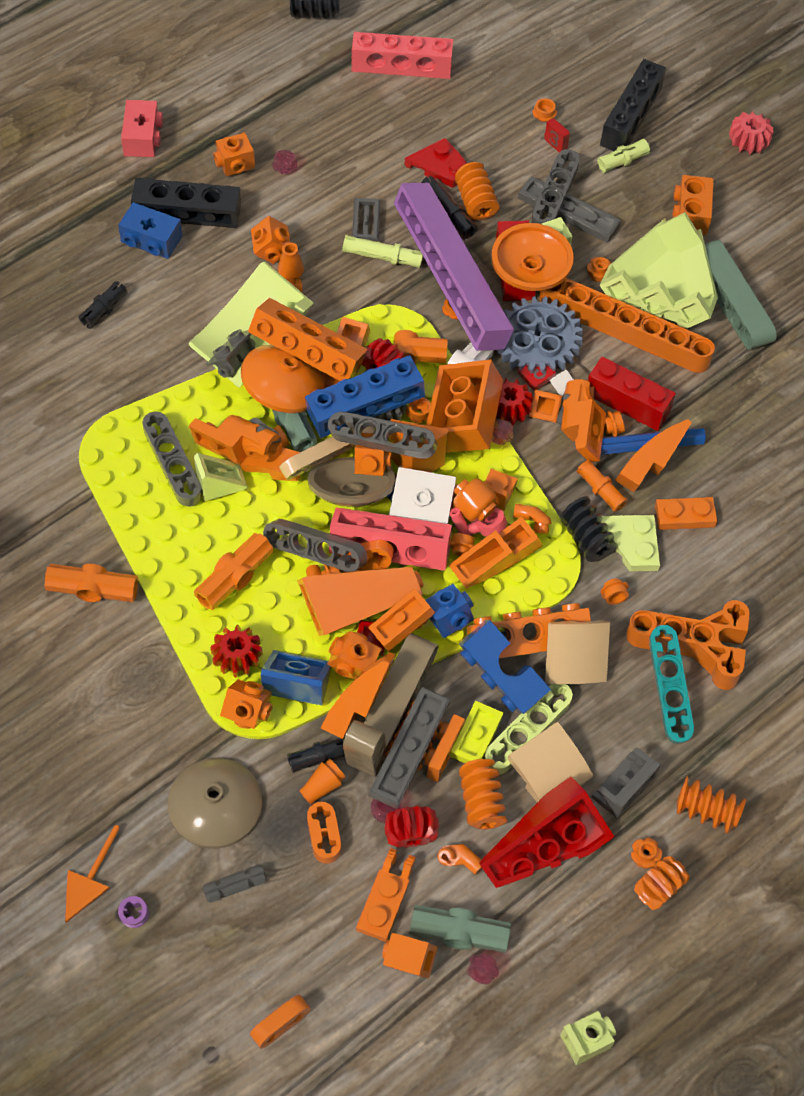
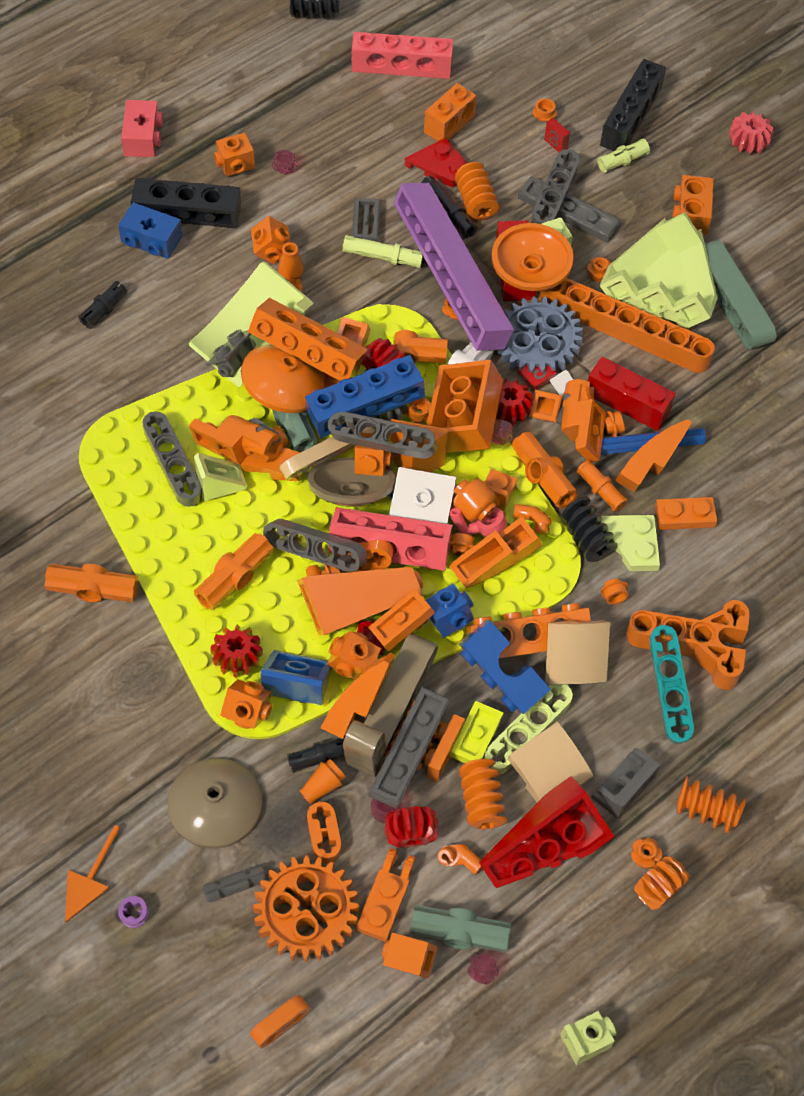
(284, 927): none -> orange gear
(450, 113): none -> orange brick
(544, 470): none -> orange piece

